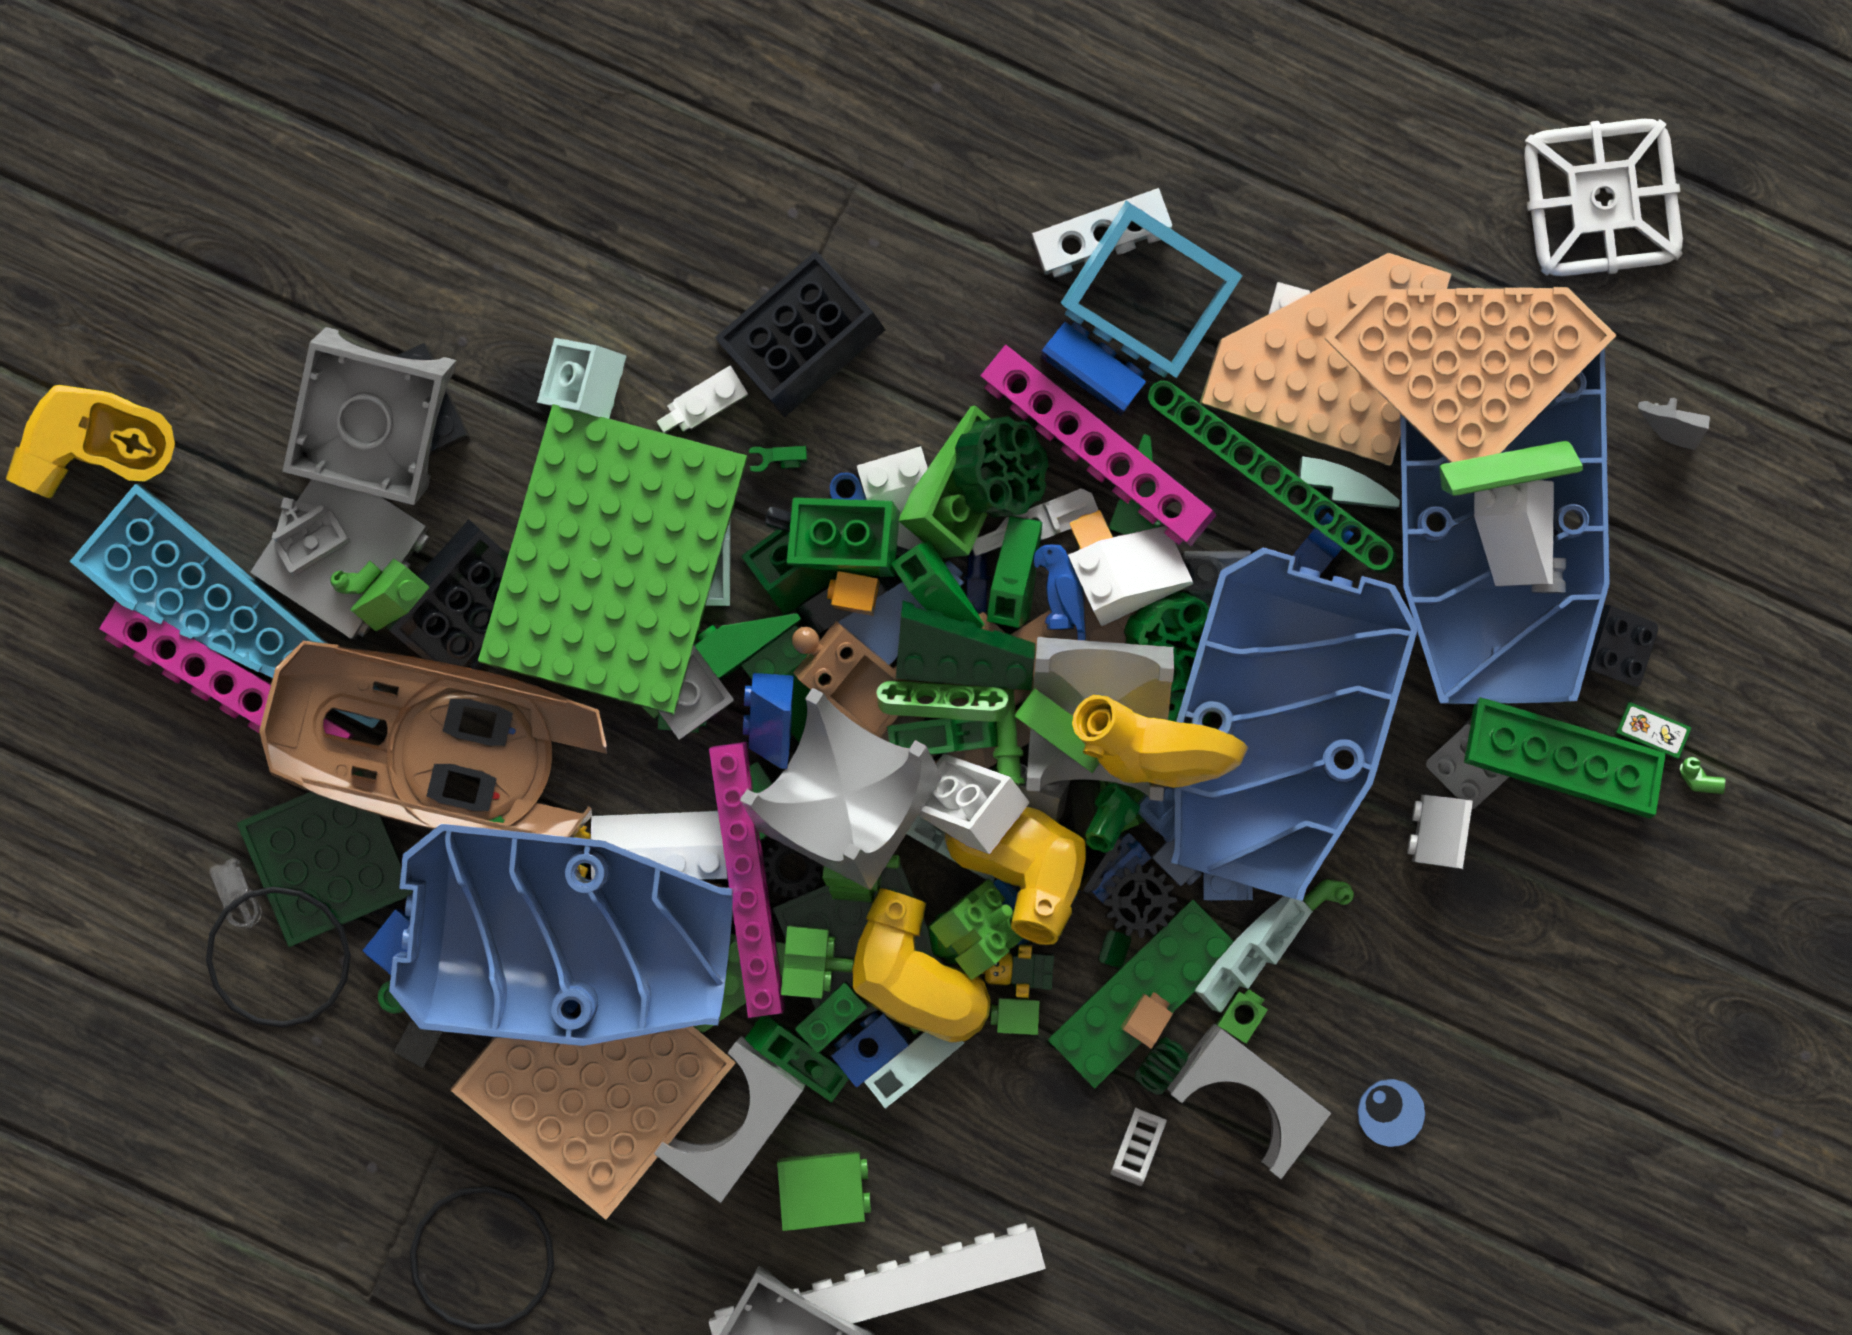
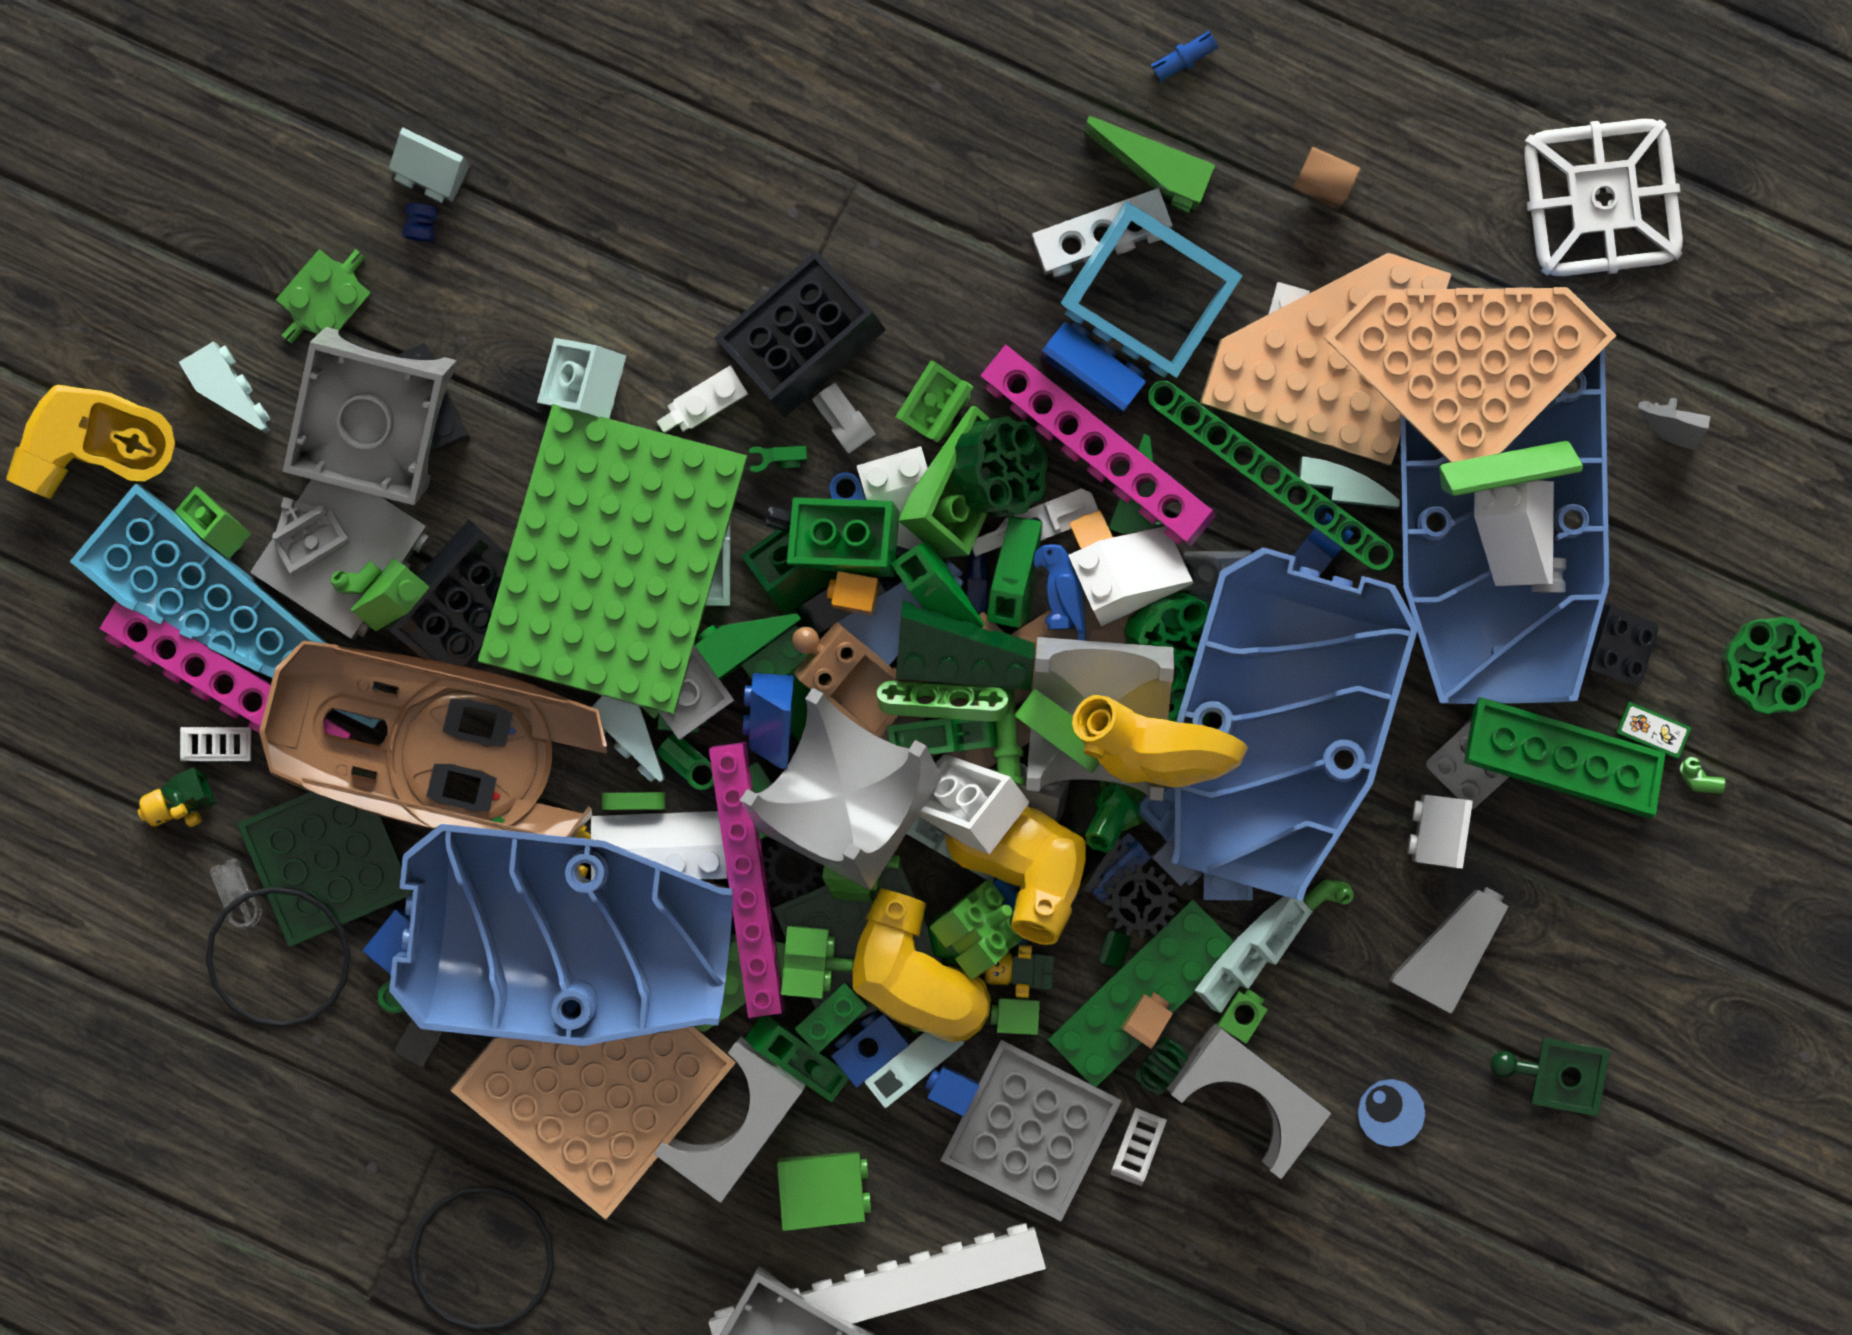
(177, 798): none -> piece
(186, 743): none -> white slope
(212, 522): none -> bright green slope
(214, 378): none -> light aqua slope
(323, 294): none -> bright green plate
(423, 215): none -> clear blue wheel
(428, 166): none -> light aqua slope
(629, 729): none -> light aqua slope
(633, 801): none -> bright green beam
(685, 760): none -> green piece
(847, 424): none -> light grey piece
(934, 402): none -> bright green bracket
(951, 1089): none -> blue brick
(1031, 1130): none -> light grey plate
(1175, 173): none -> bright green slope
(1184, 56): none -> blue pin
(1326, 178): none -> medium nougat piece
(1450, 955): none -> light grey slope
(1552, 1060): none -> dark green plate
(1775, 633): none -> green connector

